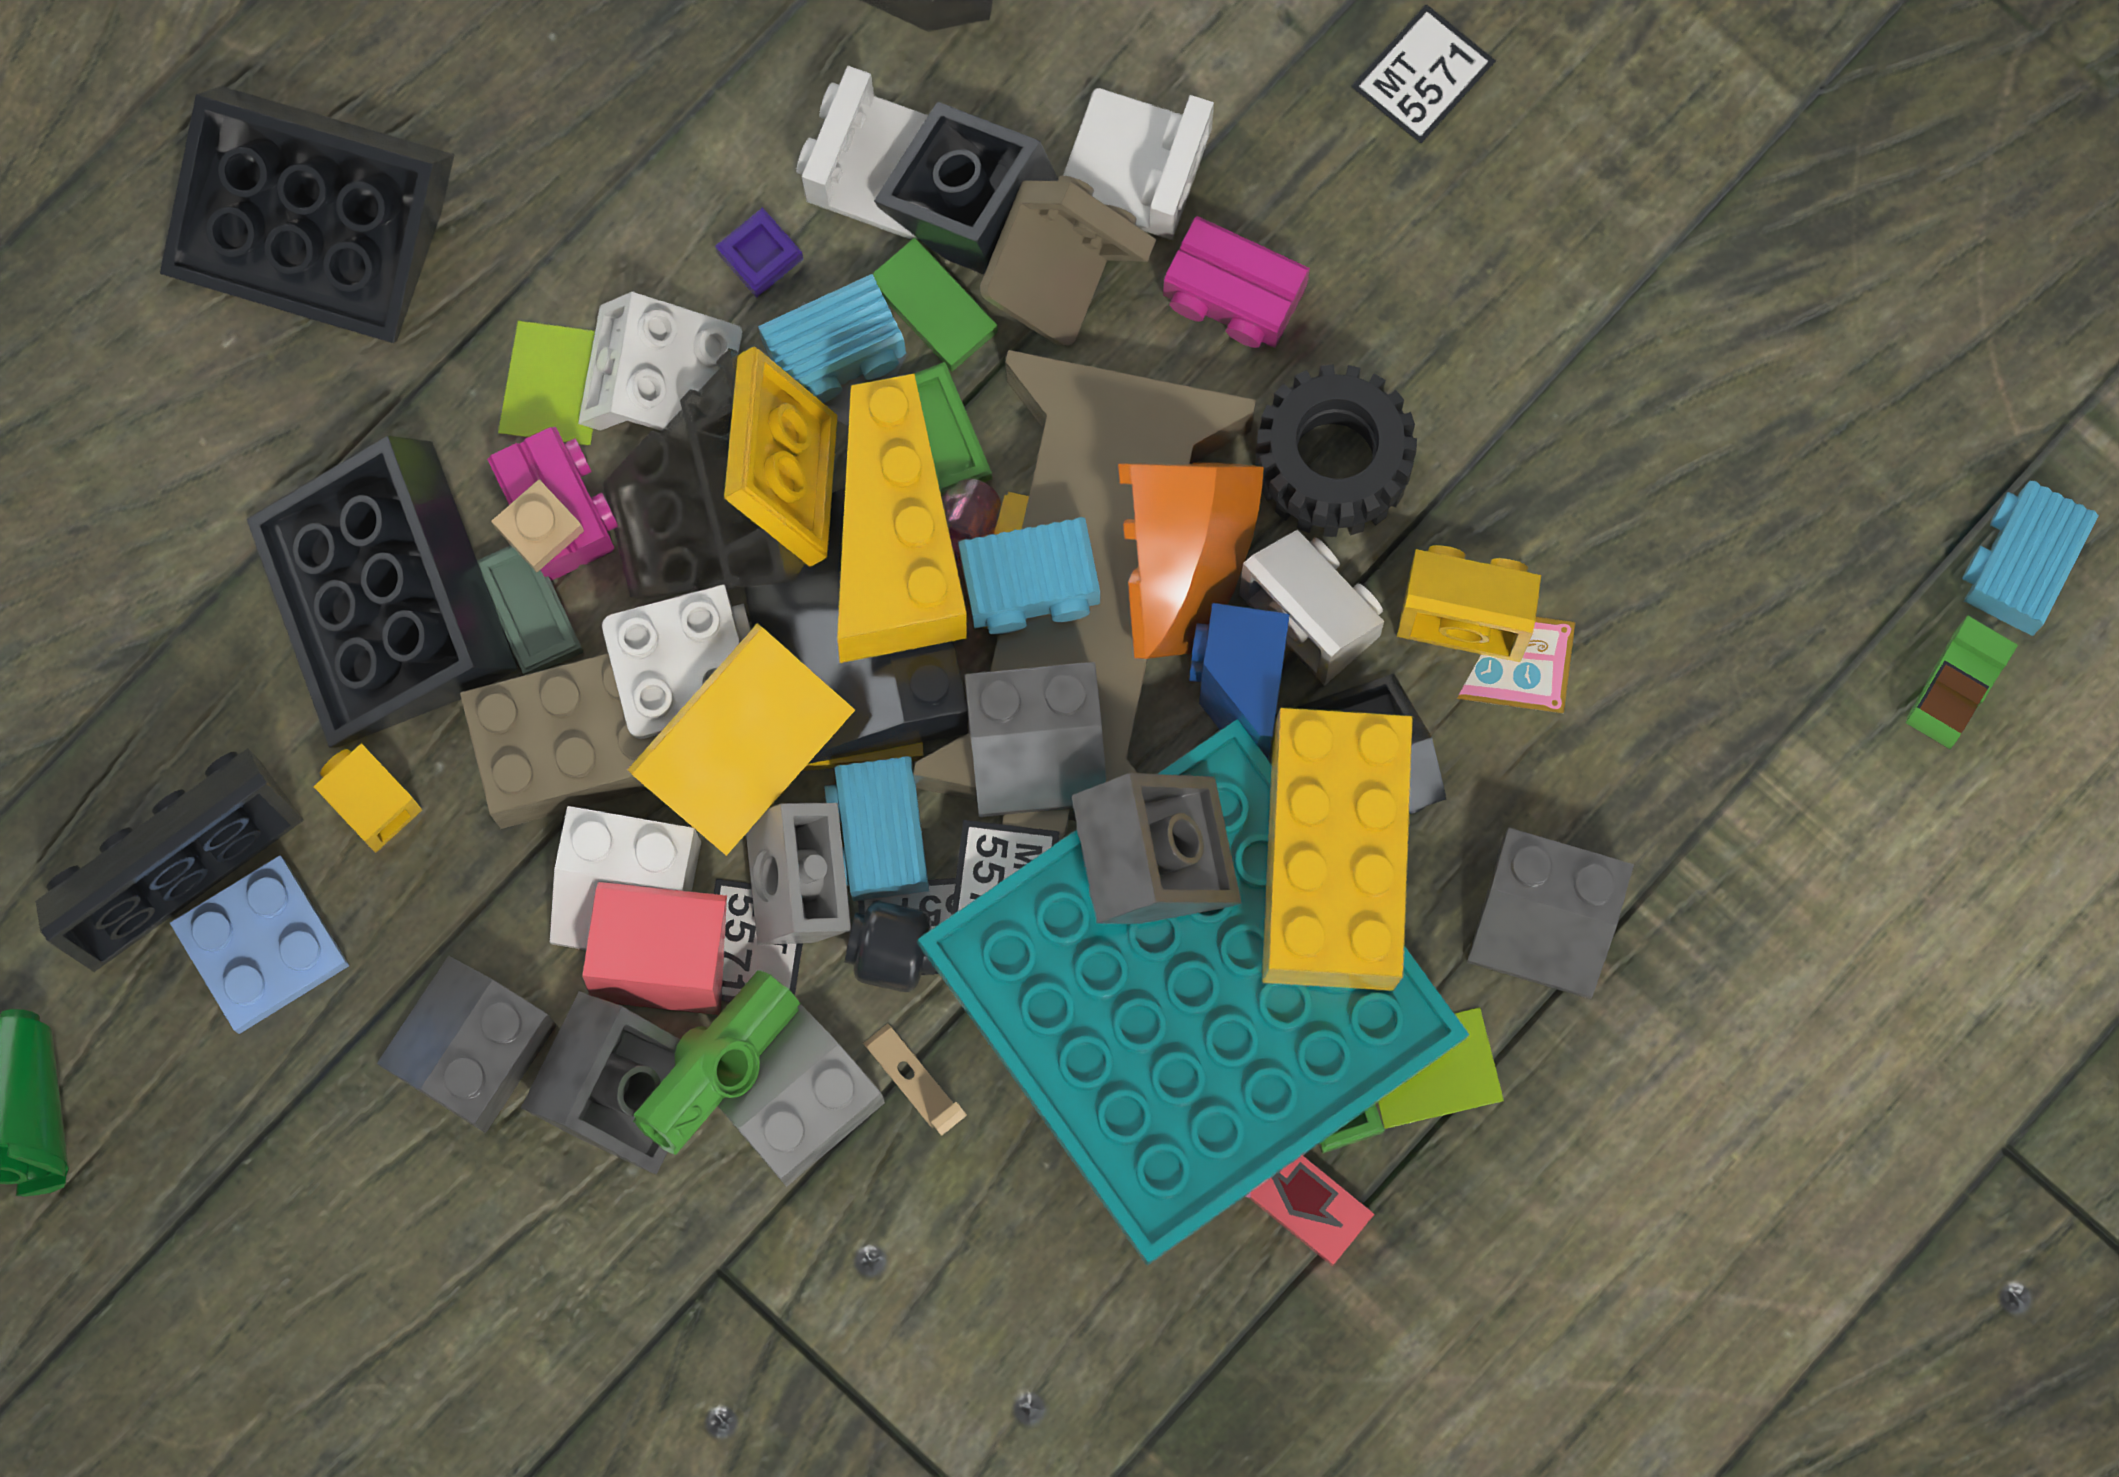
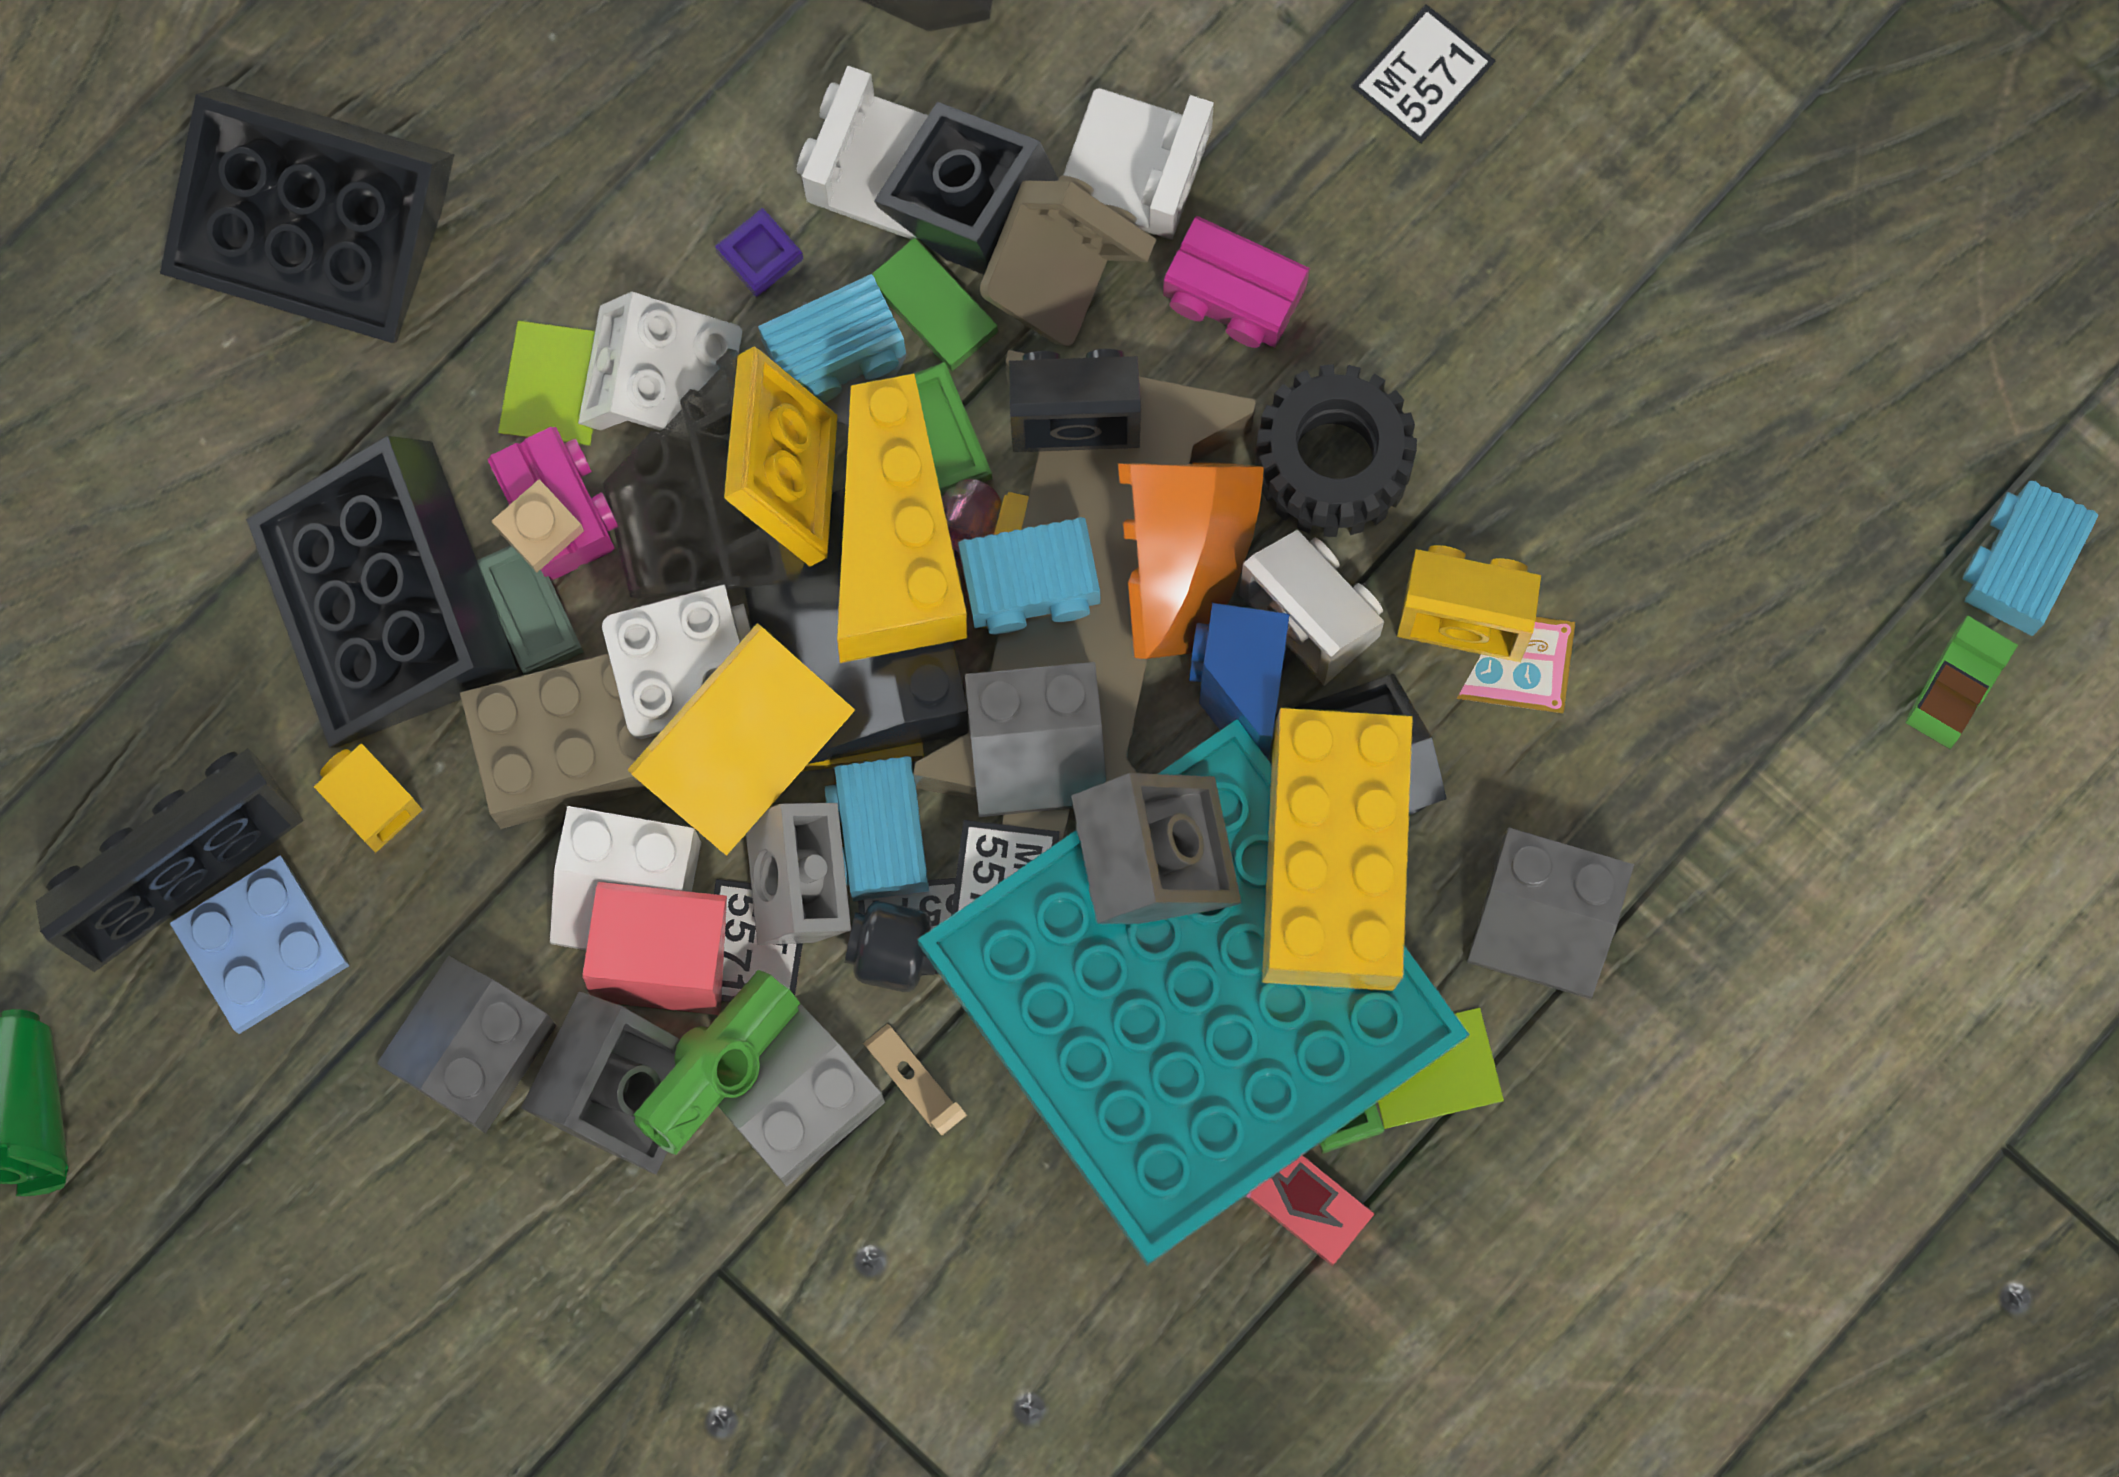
(1075, 401): none -> black slope

